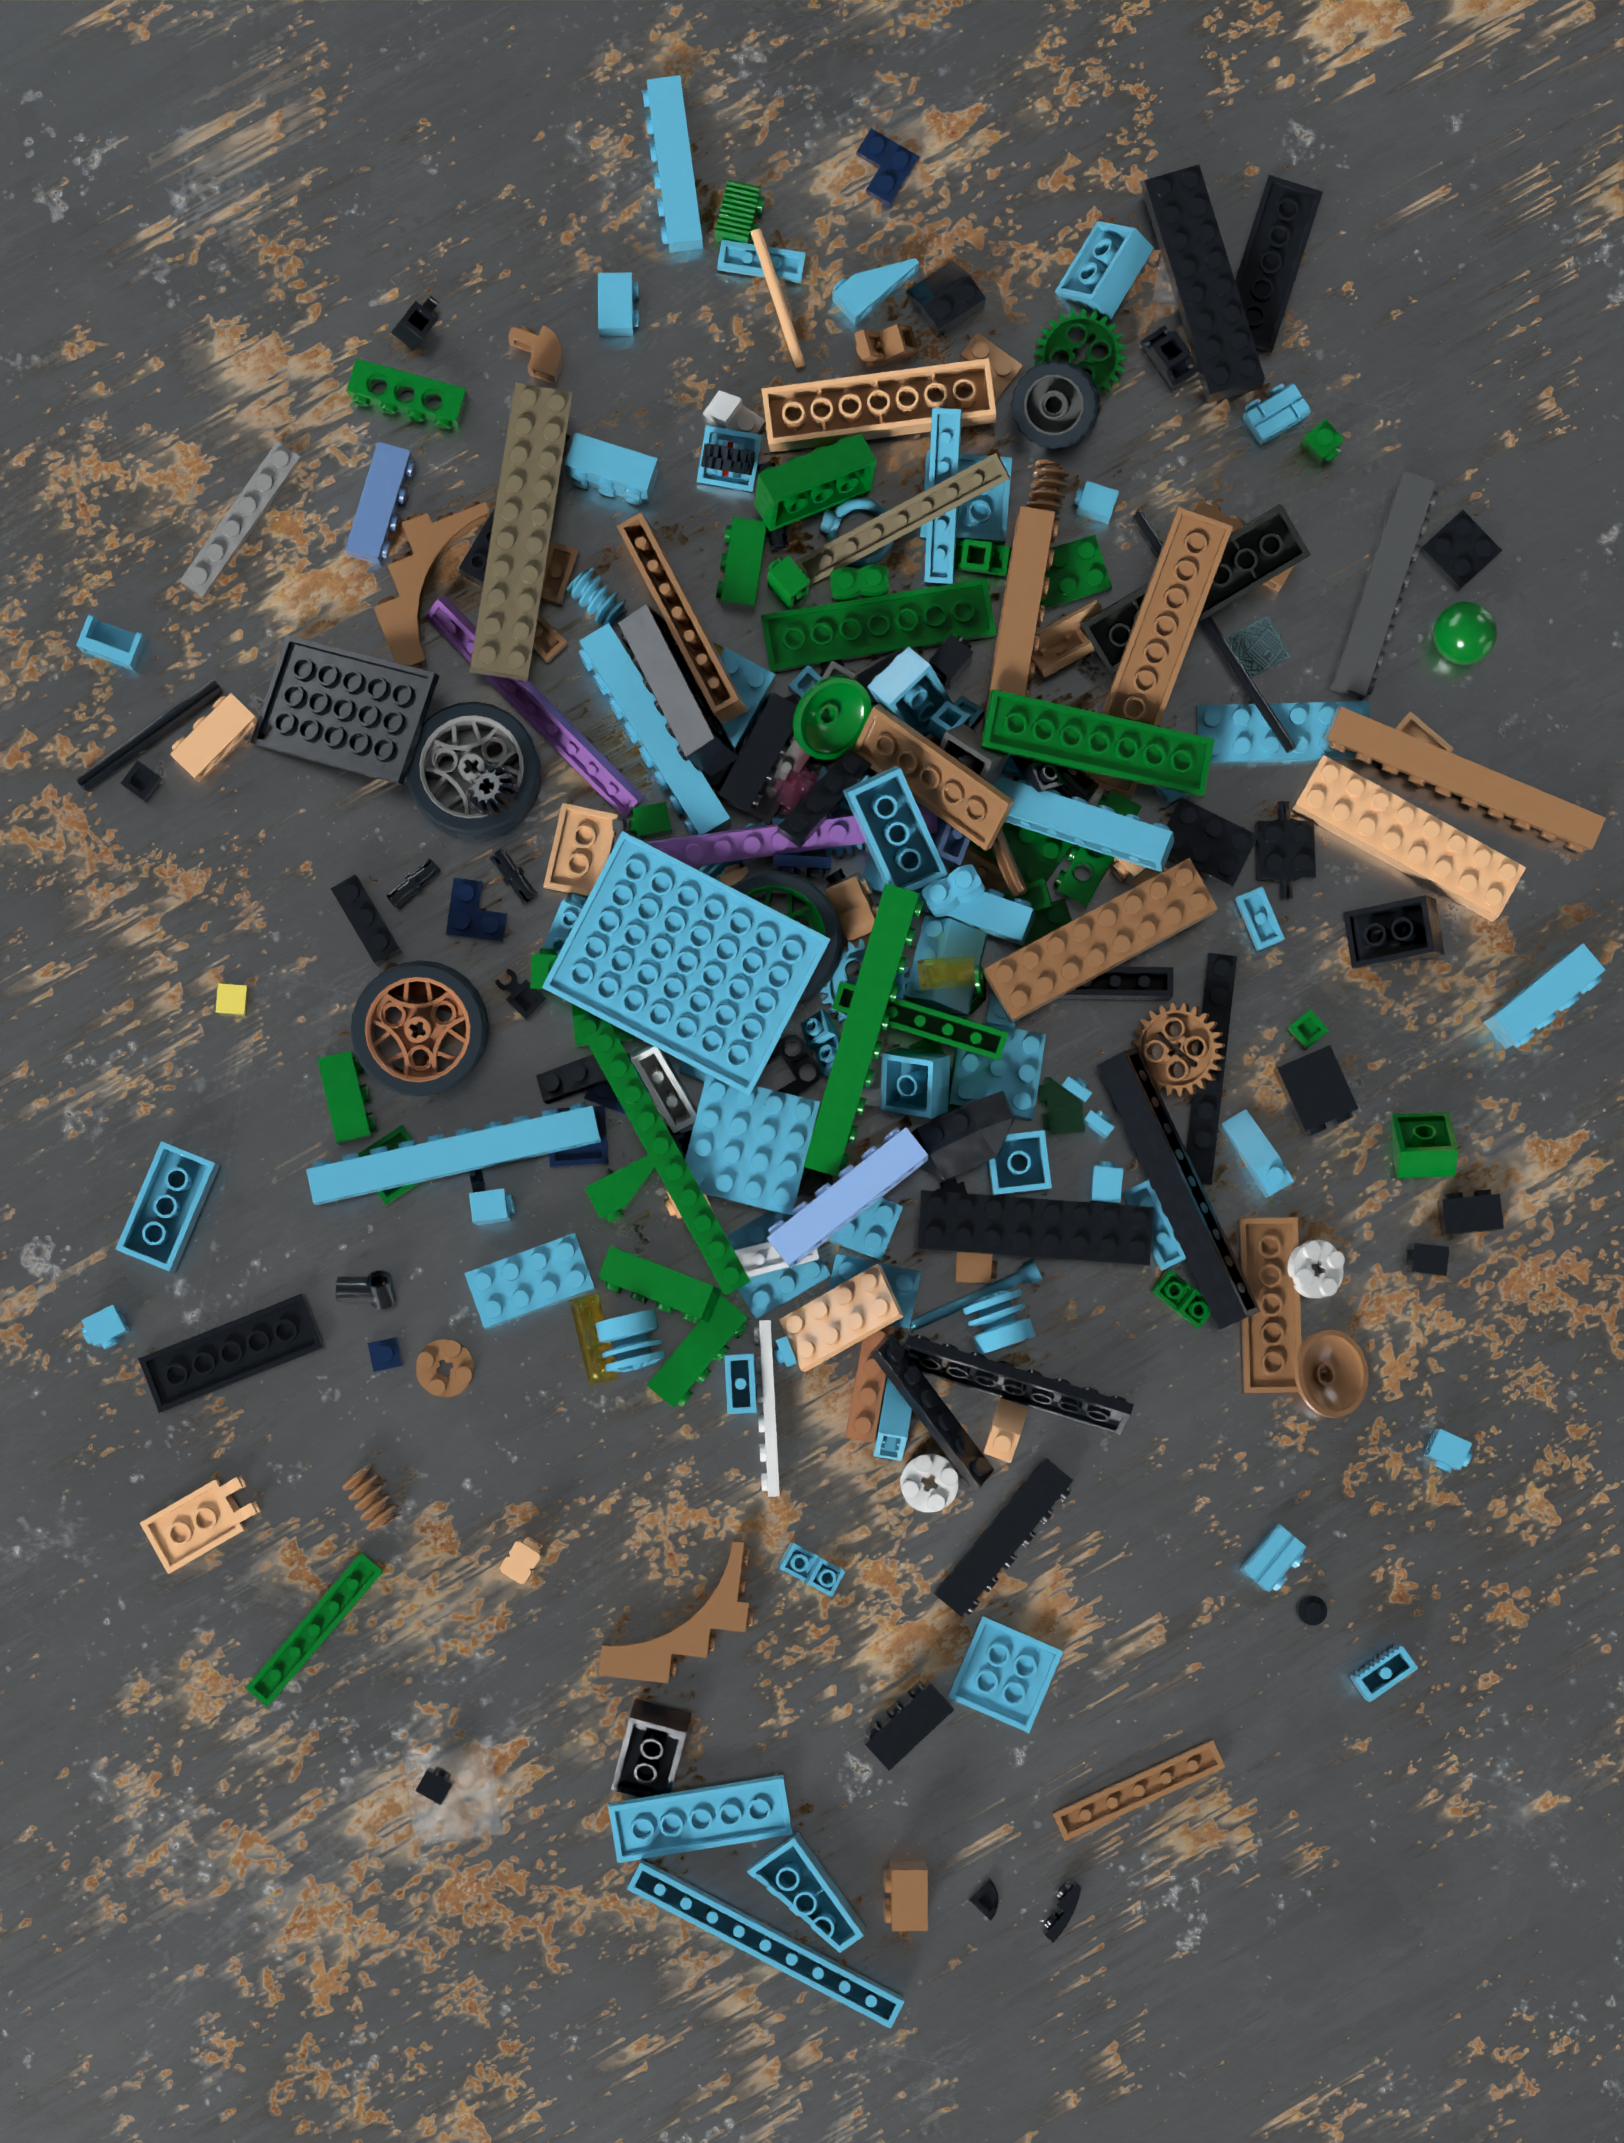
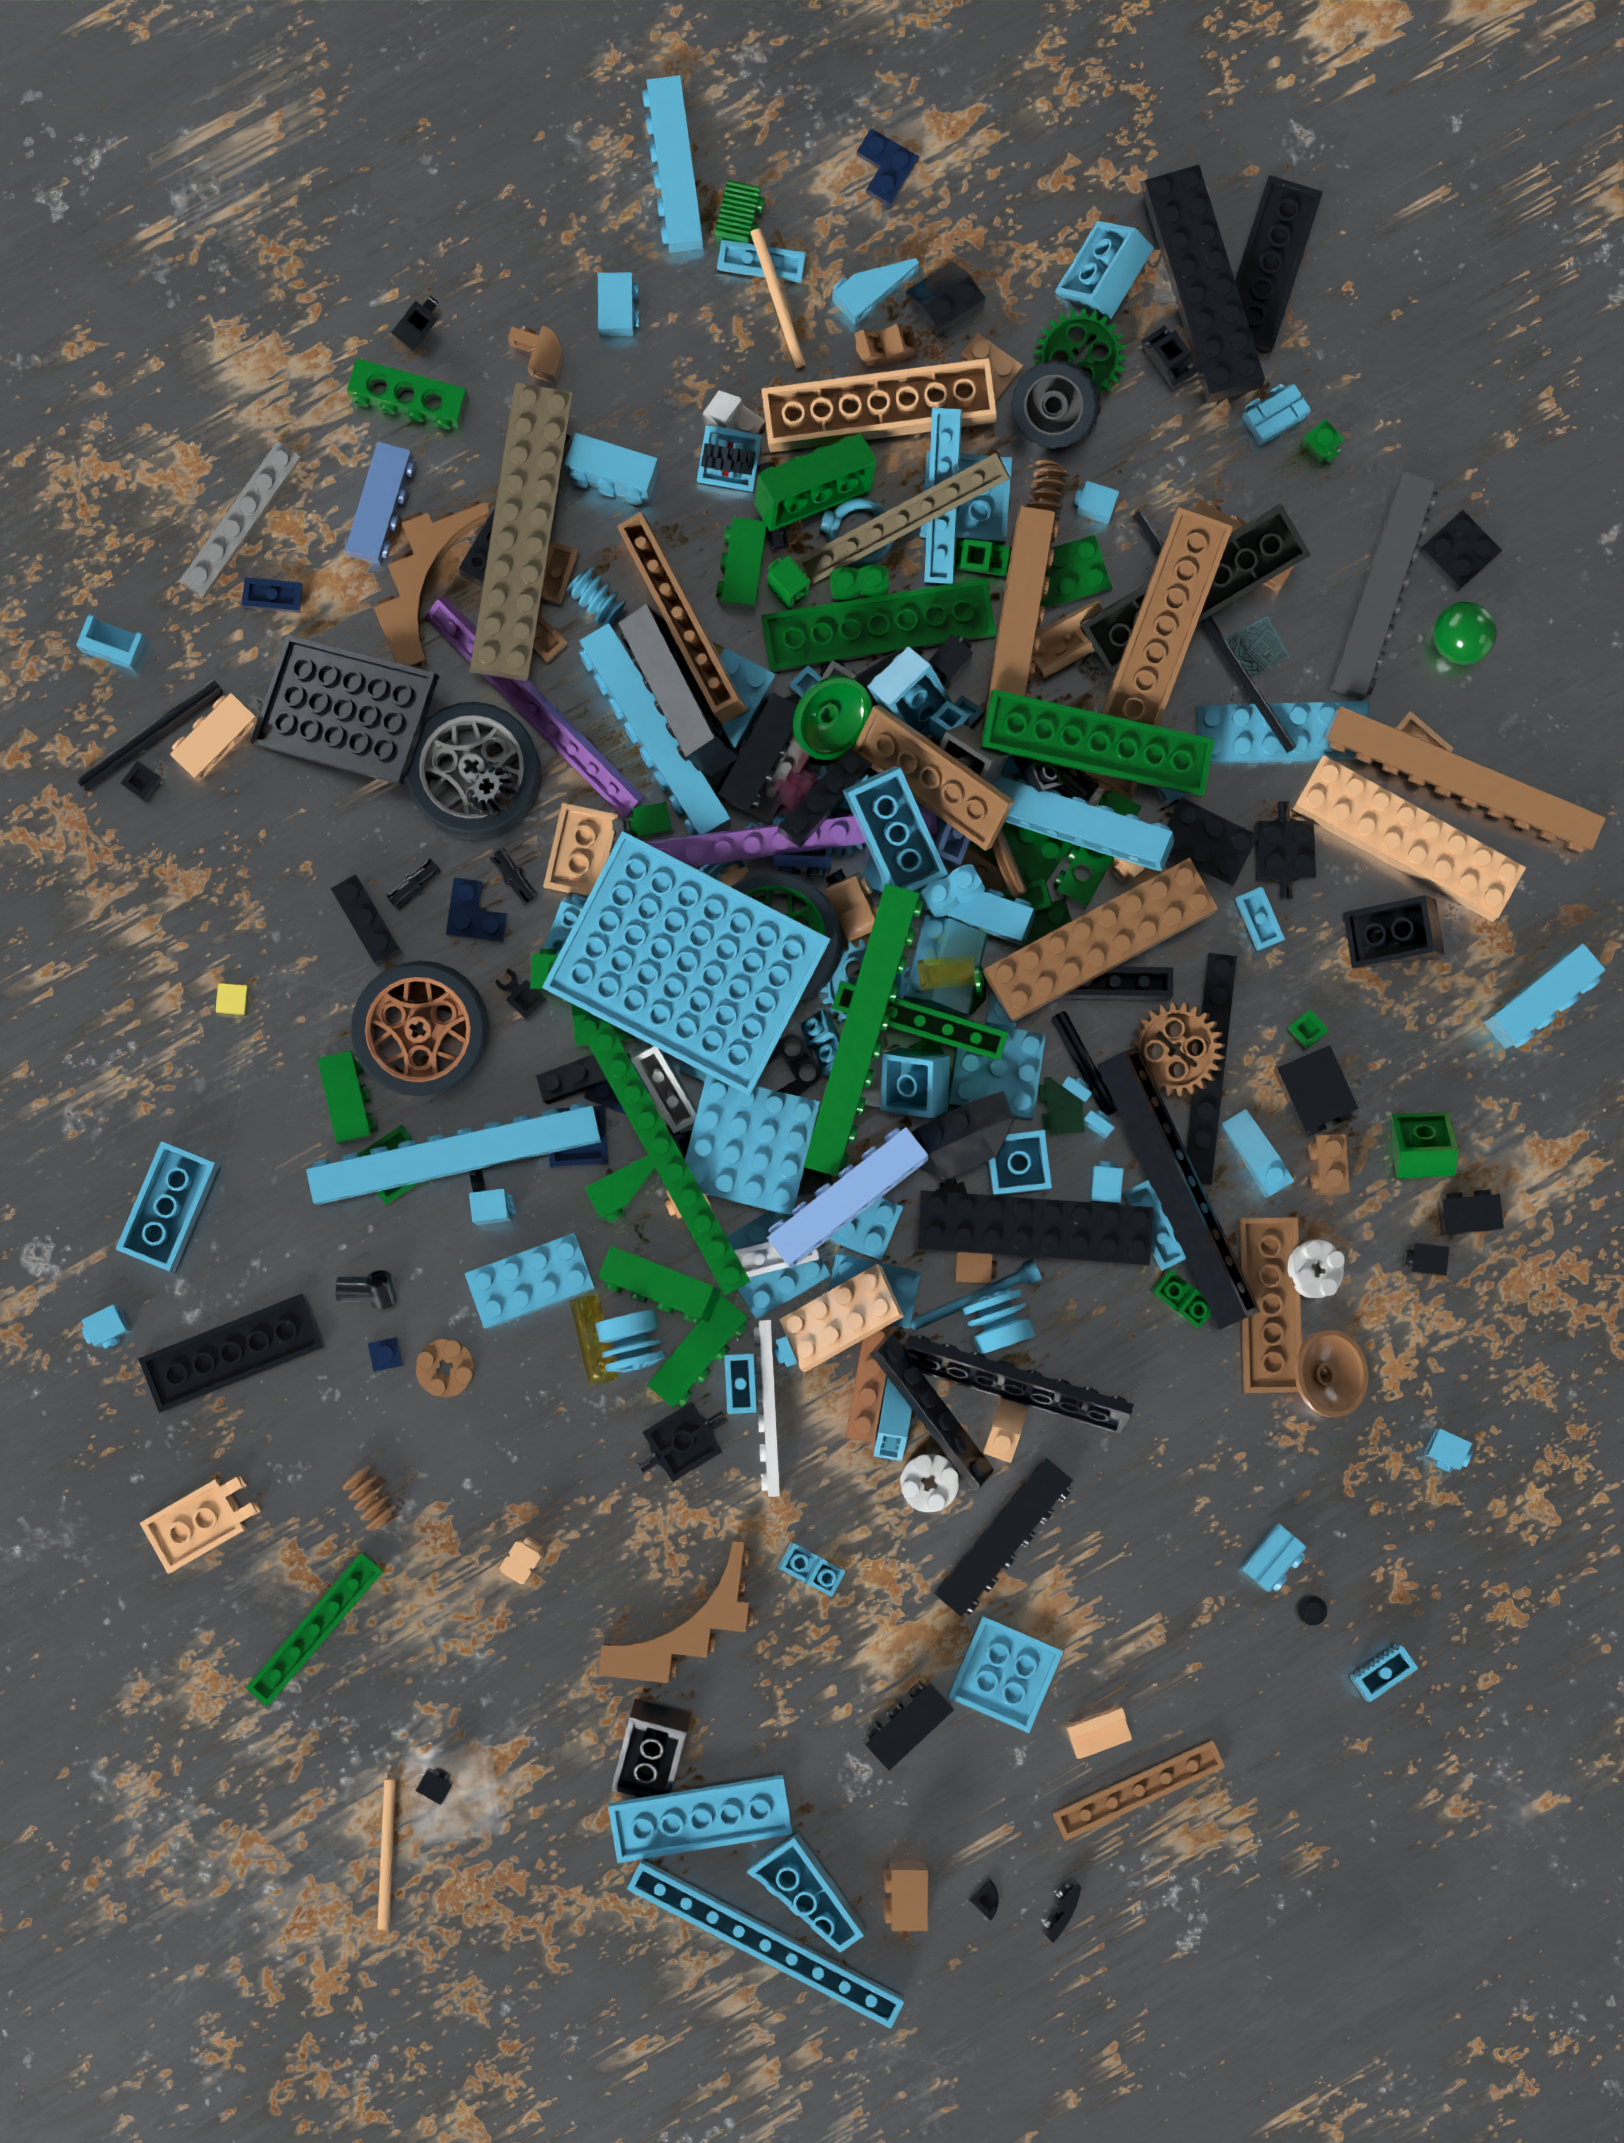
(272, 595): none -> dark blue plate
(386, 1854): none -> light nougat piece
(682, 1441): none -> black plate
(1084, 1062): none -> black axle
(1099, 1732): none -> light nougat panel
(1330, 1164): none -> medium nougat brick

